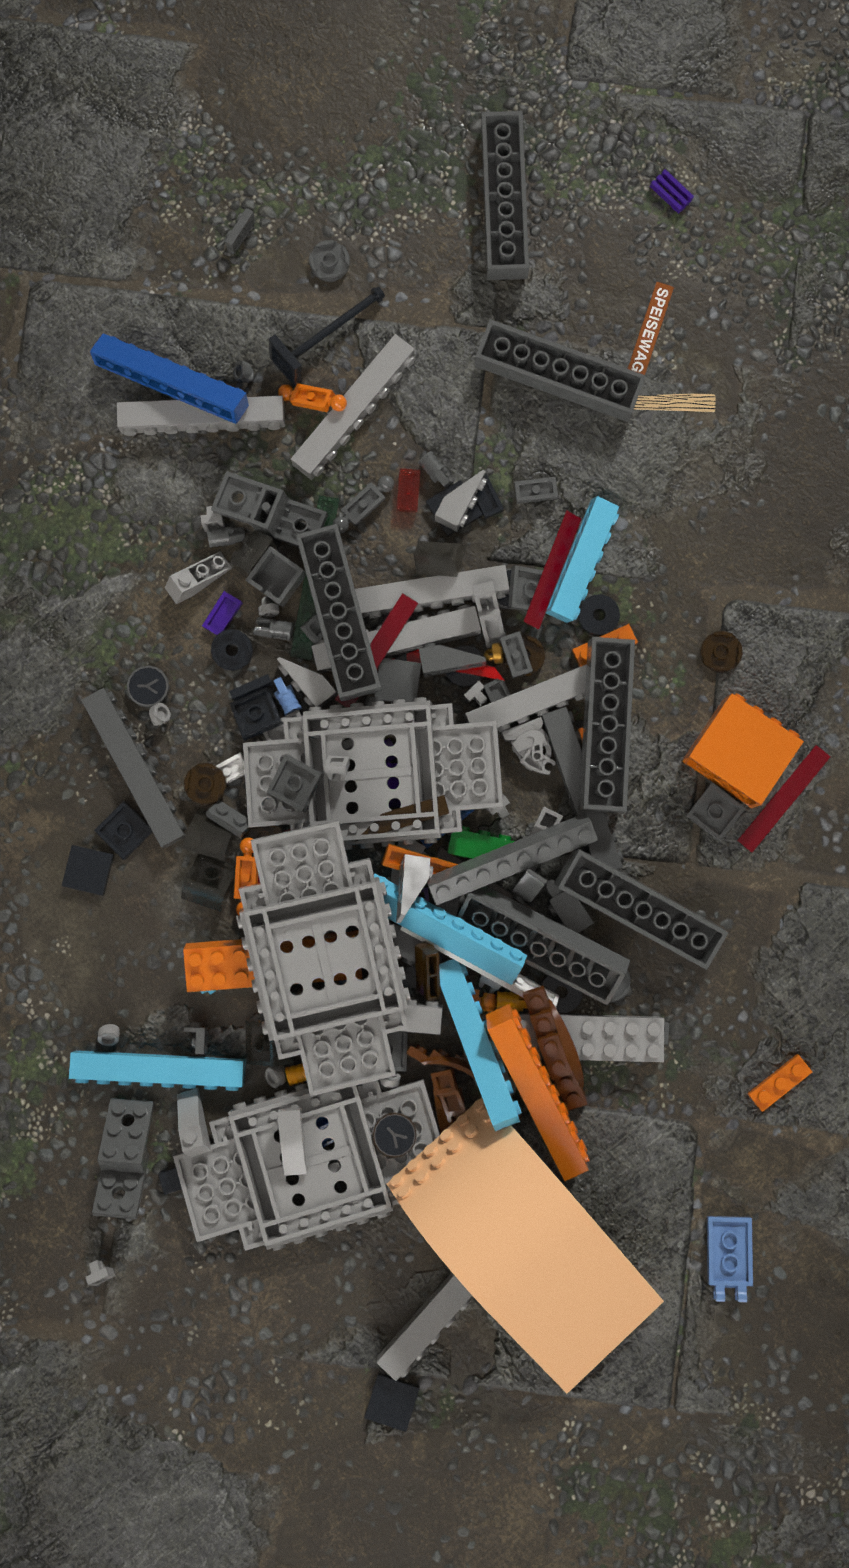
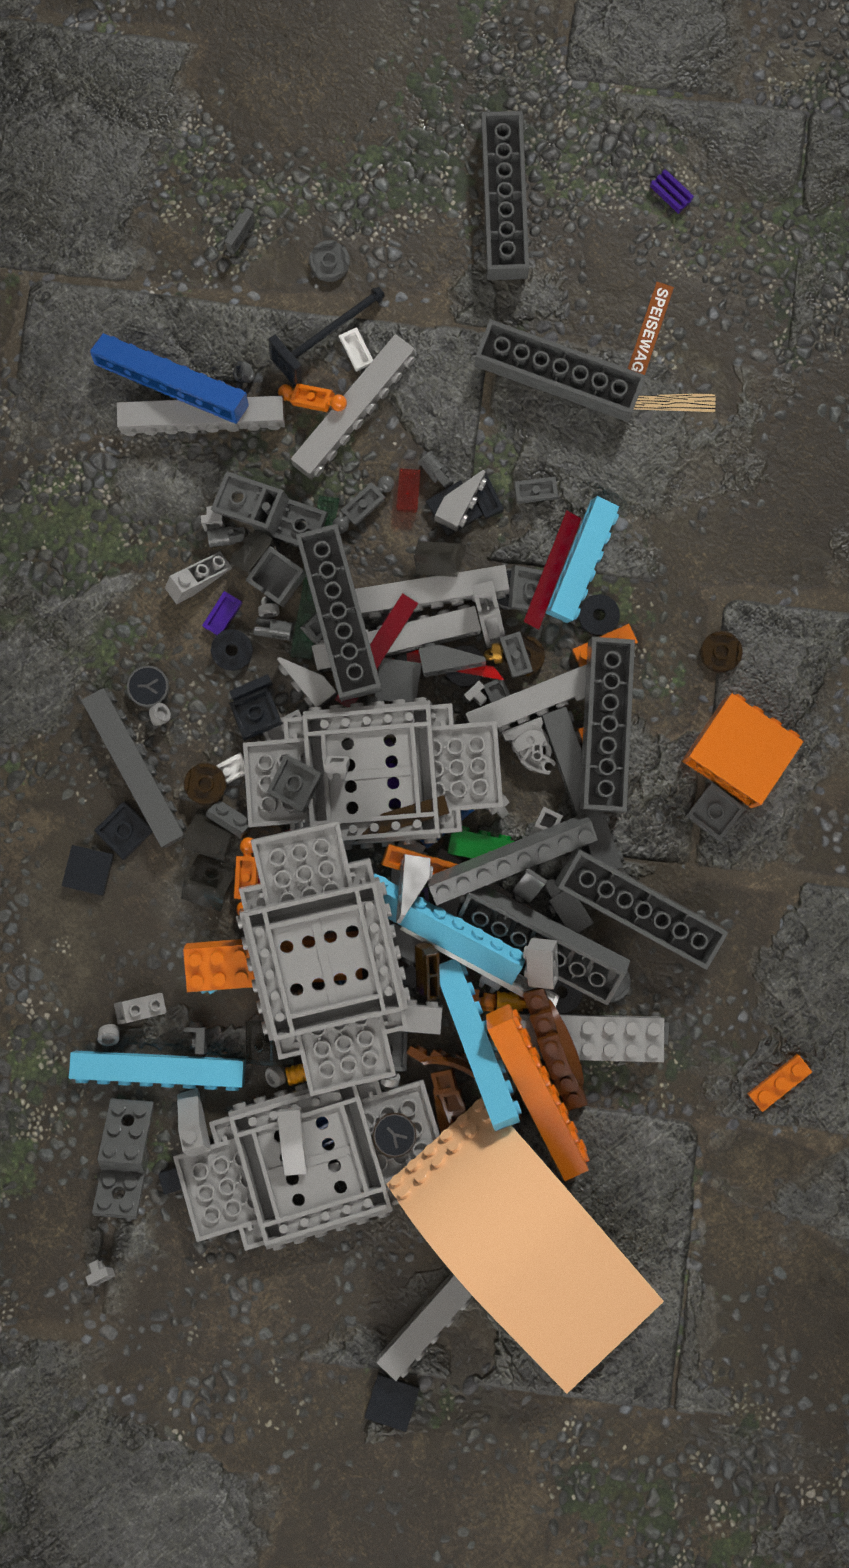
(140, 1008): none -> light grey bracket
(286, 697): medium blue hinge -> none
(356, 349): none -> white tile
(541, 963): none -> light grey brick
(729, 1255): medium blue tile -> none
(784, 798): dark red sticker -> none

